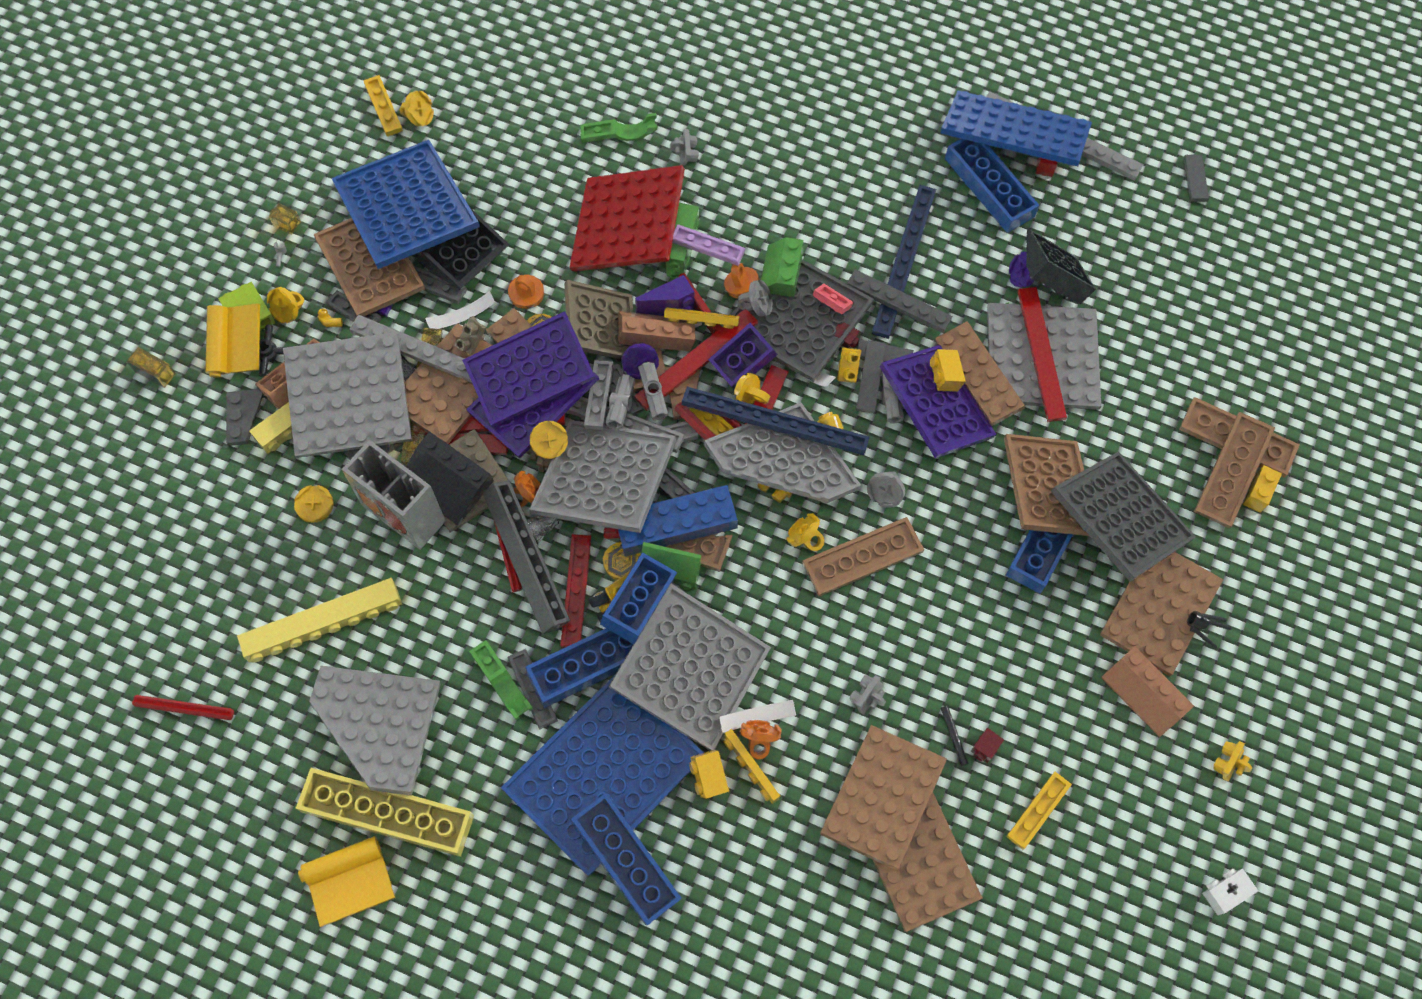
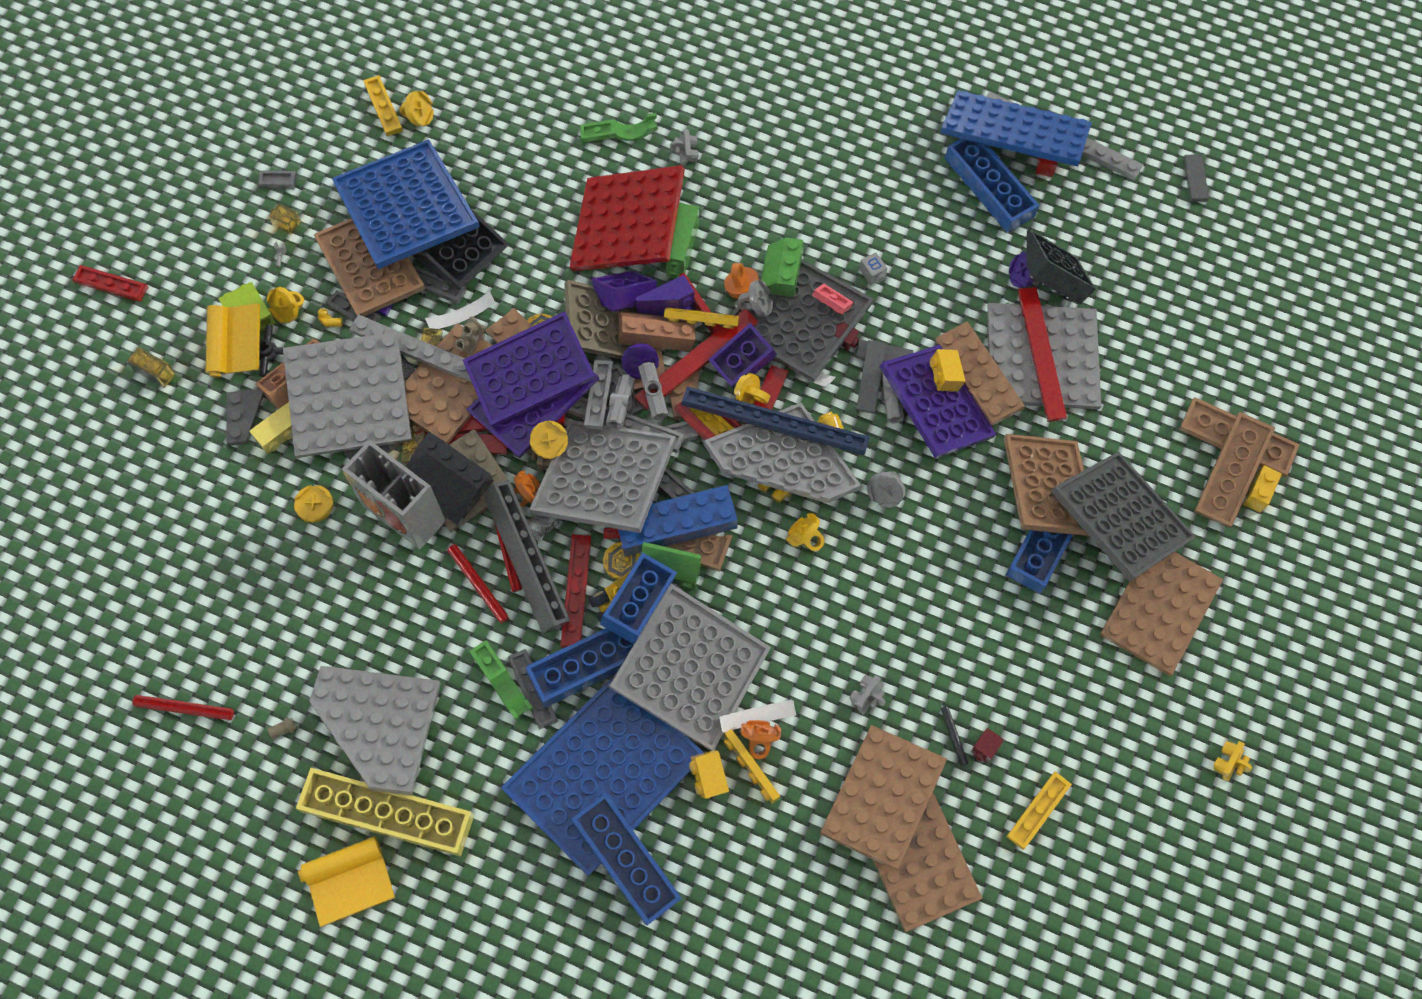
(110, 283): none -> red tile
(277, 180): none -> flat silver tile
(282, 728): none -> dark tan pin
(319, 620): light yellow brick -> none
(478, 583): none -> red axle
(526, 291): orange tile -> none
(621, 289): none -> dark purple slope
(708, 245): lavender tile -> none
(849, 365): yellow hips -> none
(862, 556): medium nougat plate -> none
(873, 269): none -> light grey brick
(900, 301): dark grey plate -> none
(905, 257): dark blue plate -> none
(1147, 691): nougat slope -> none
(1201, 621): black plant -> none
(1240, 887): white brick -> none

